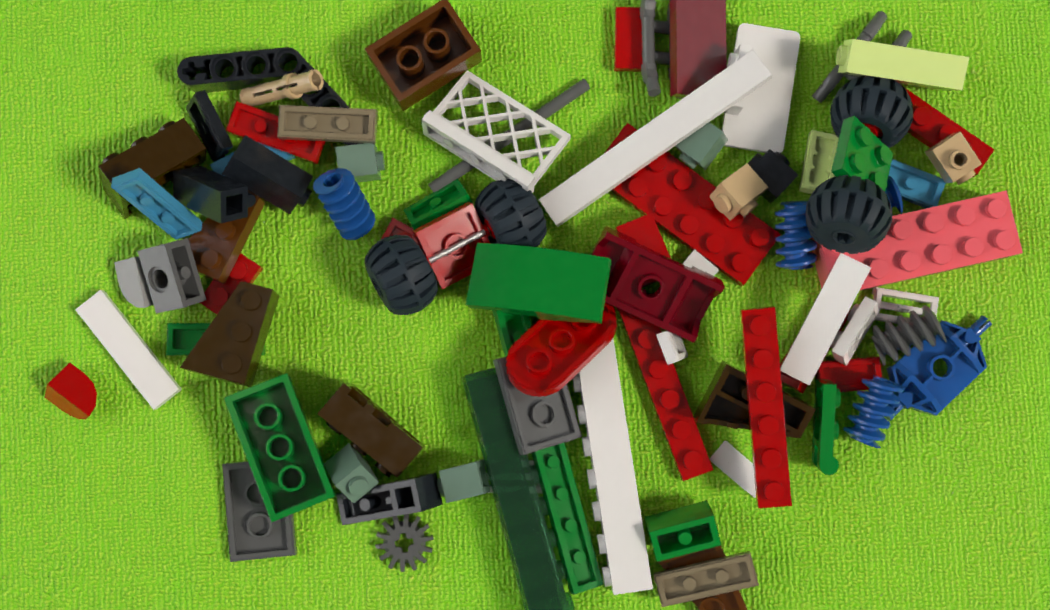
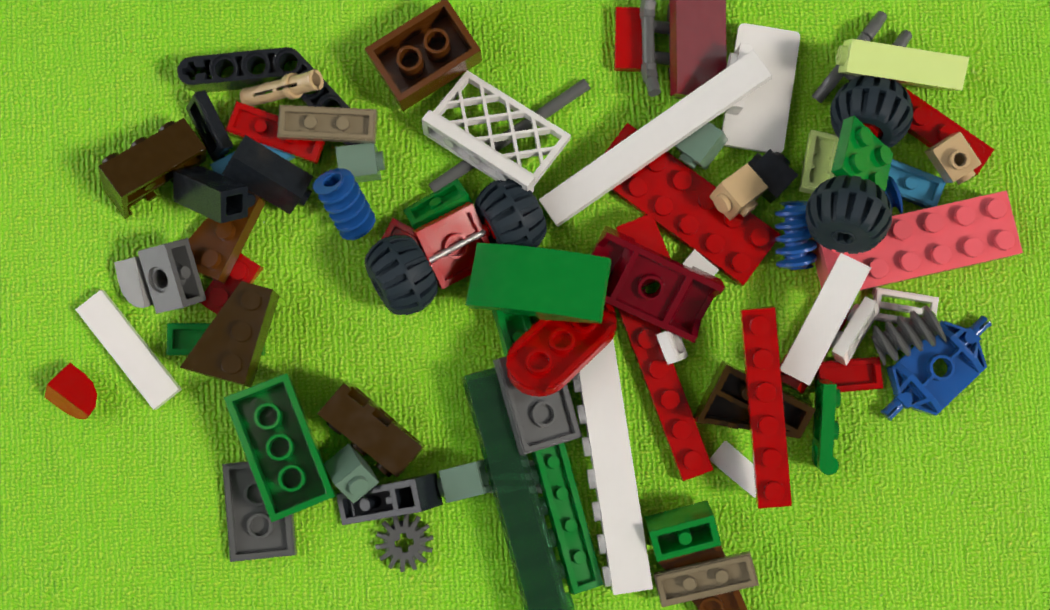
(156, 203): dark azure tile -> none
(873, 410): blue piece -> none

